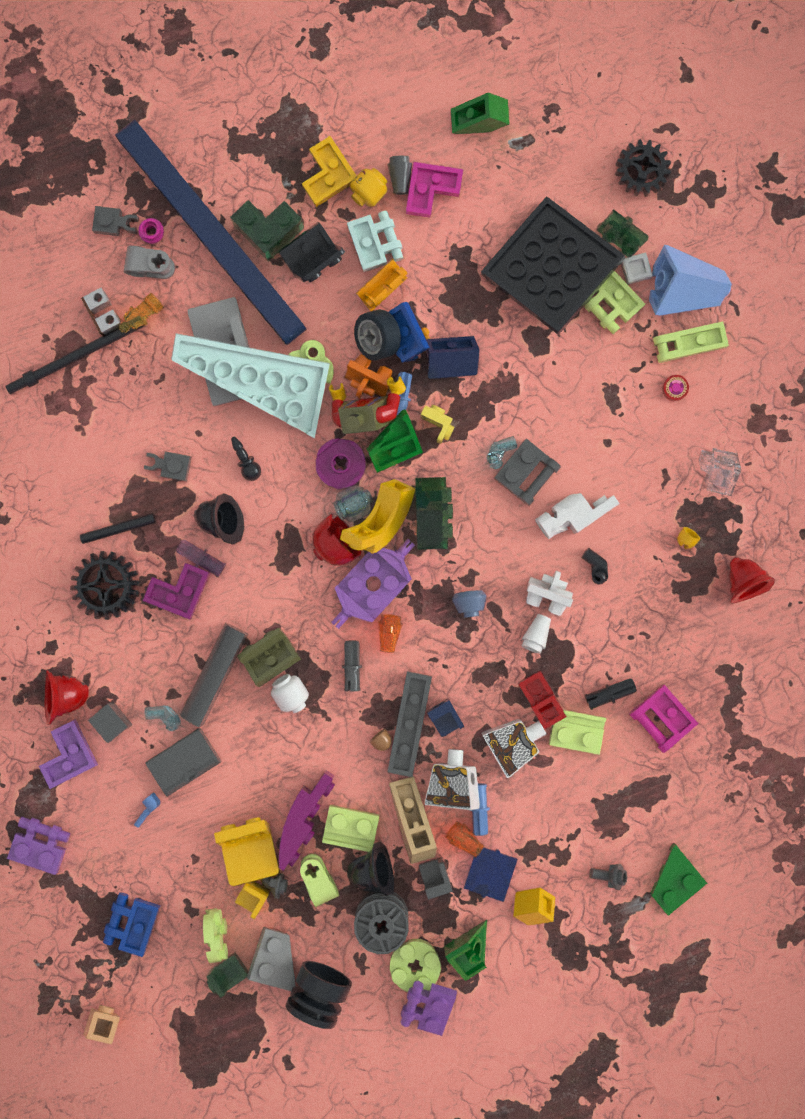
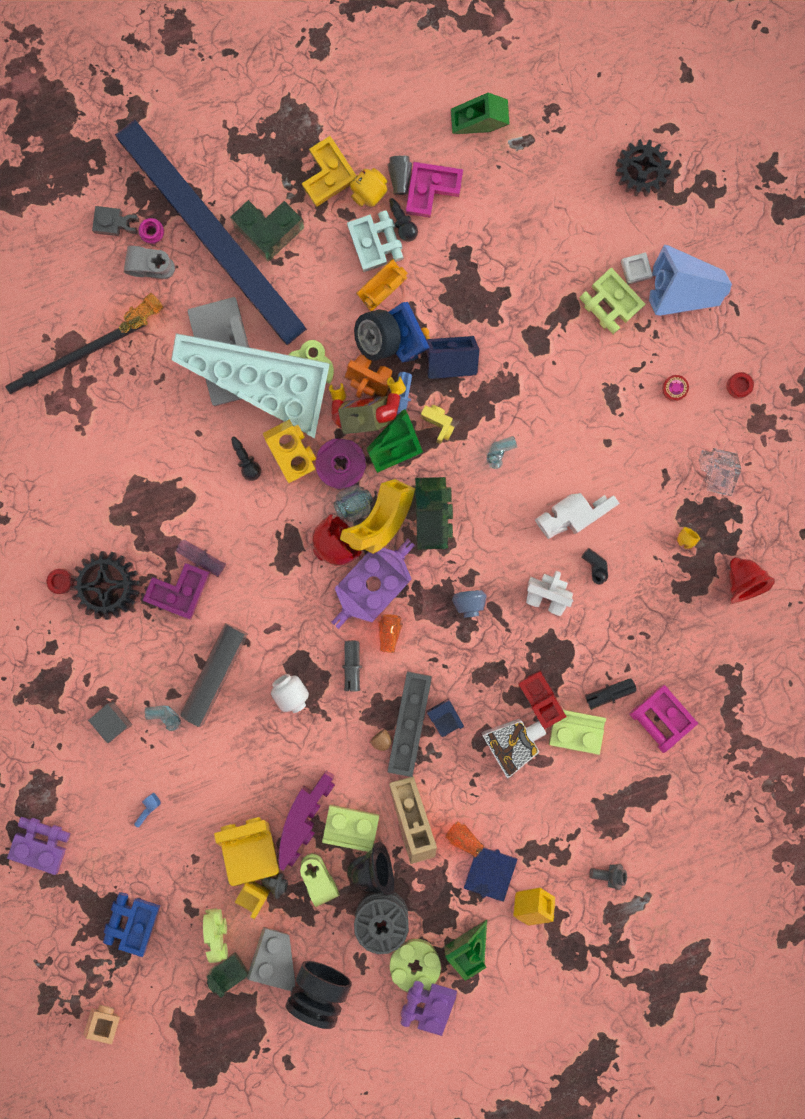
(59, 581): none -> red tile
(63, 695): red piece -> none
(74, 758): medium lavender plate -> none
(93, 307): flat silver piece -> none
(117, 528): black bar -> none
(173, 465): dark grey plate -> none
(183, 762): dark grey piece -> none
(221, 518): black piece -> none
(268, 656): olive bracket -> none
(286, 452): none -> yellow brick
(311, 253): black bracket -> none
(407, 230): none -> black bar
(435, 878): dark grey panel -> none
(453, 784): torso -> none
(479, 816): medium blue axle -> none
(520, 467): dark grey plate -> none
(537, 634): white cone -> none
(552, 265): black plate -> none
(622, 233): clear green hips -> none
(676, 881): green wing -> none
(691, 341): yellowish green plate -> none
(740, 385): none -> red tile

